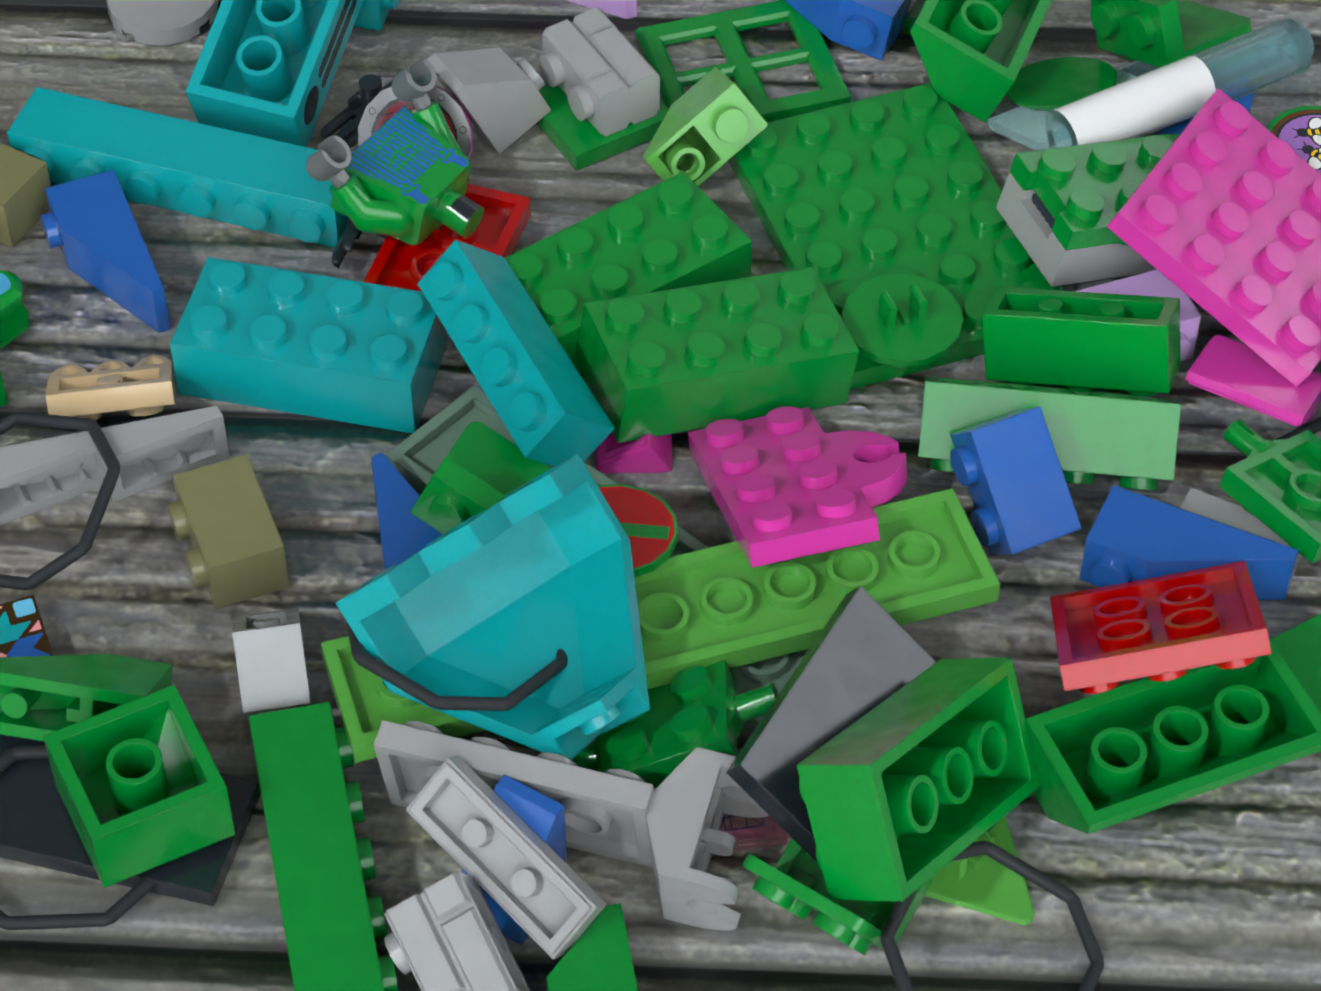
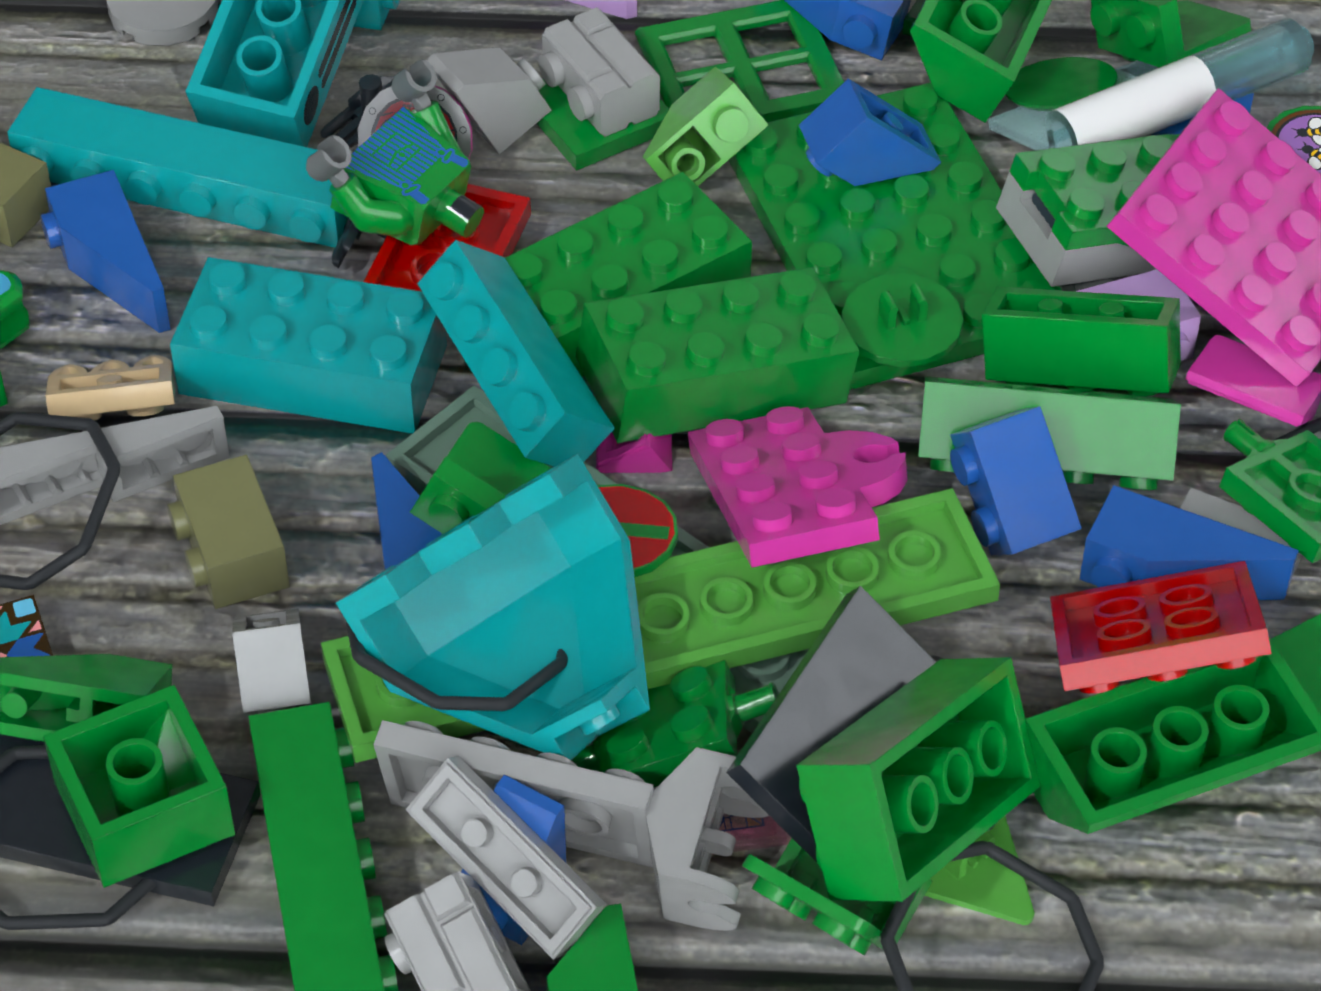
(865, 138): none -> blue slope

